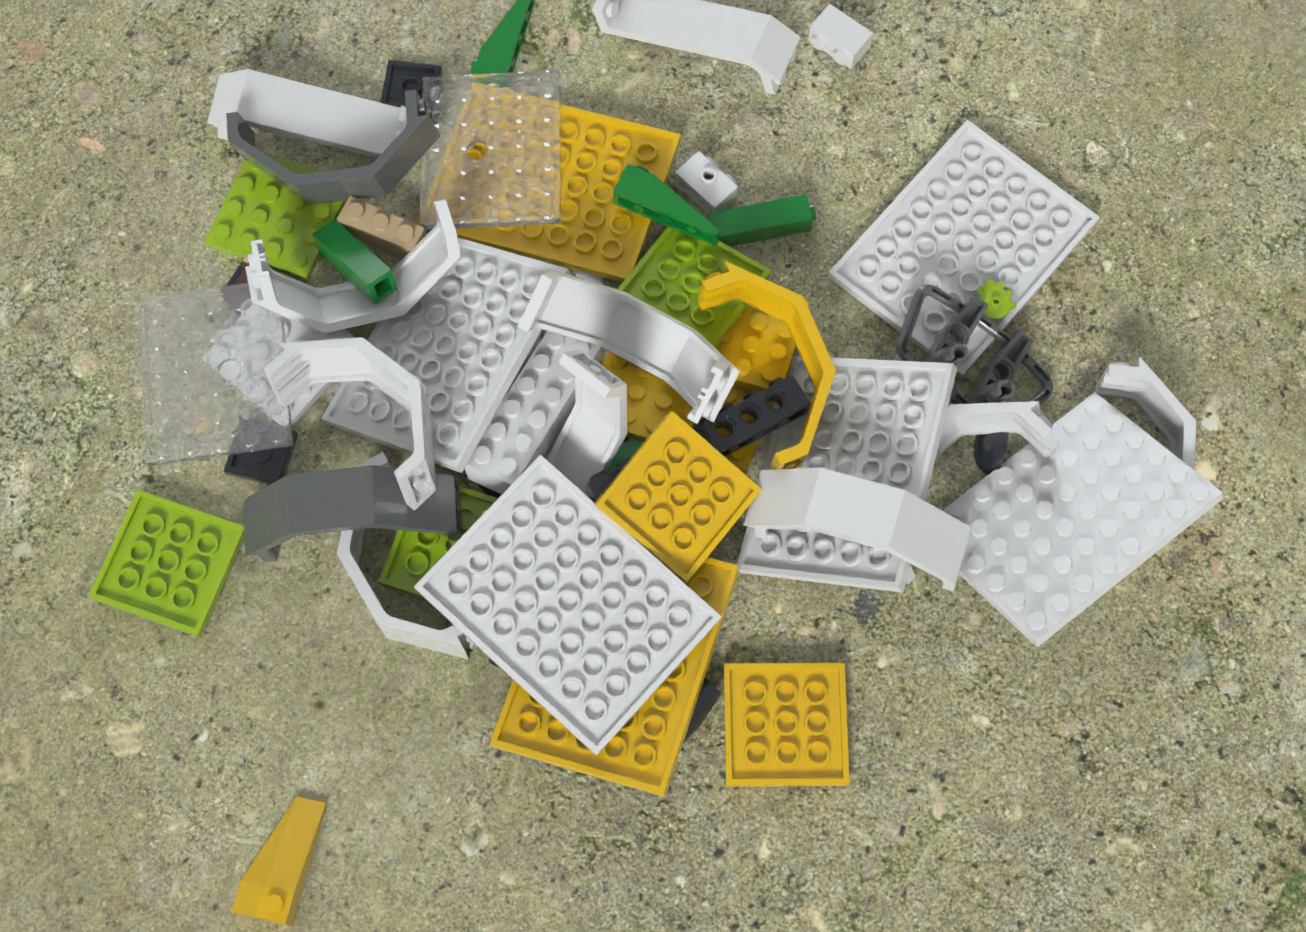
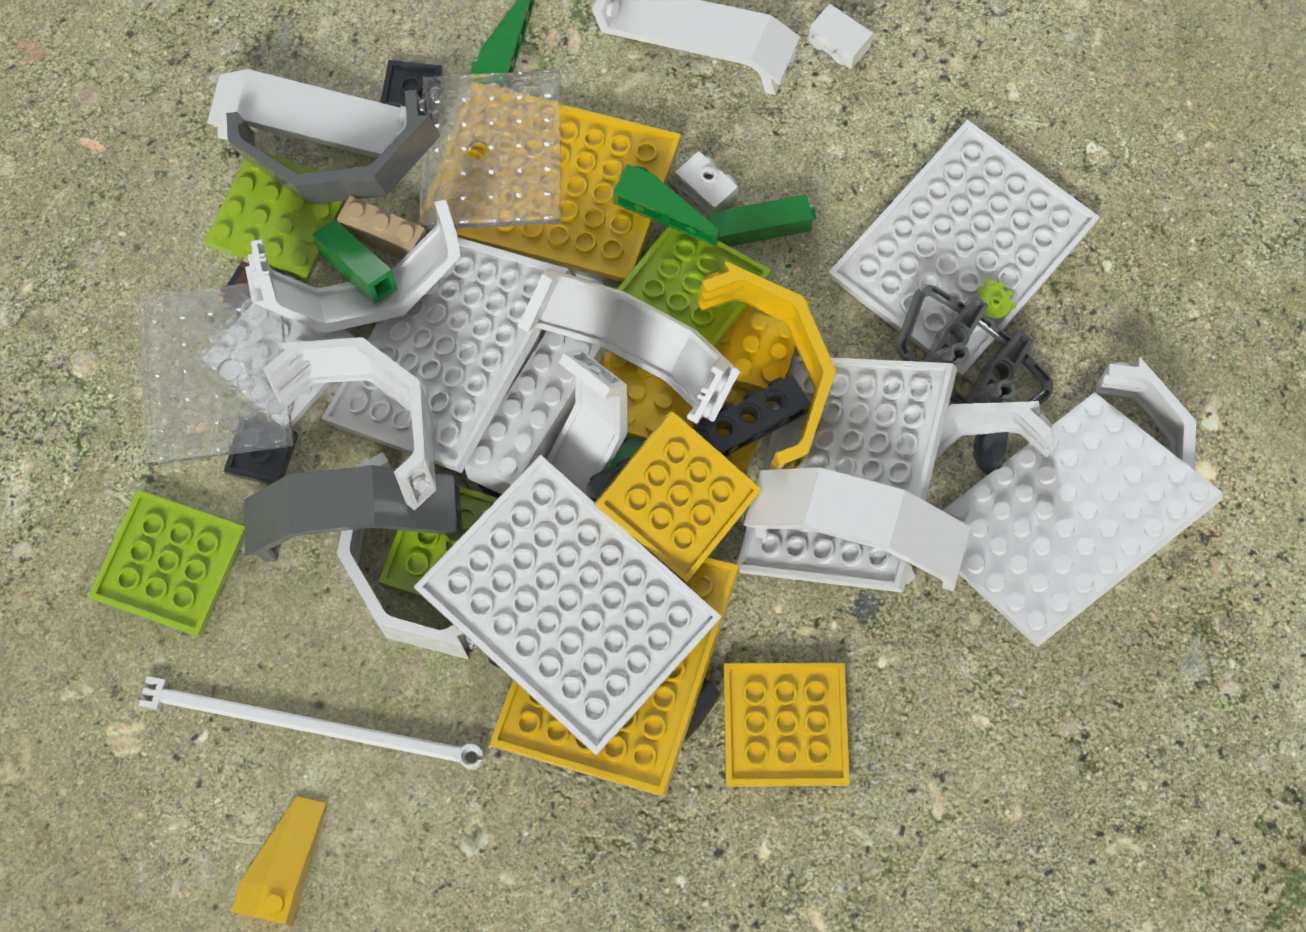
(307, 724): none -> white hinge

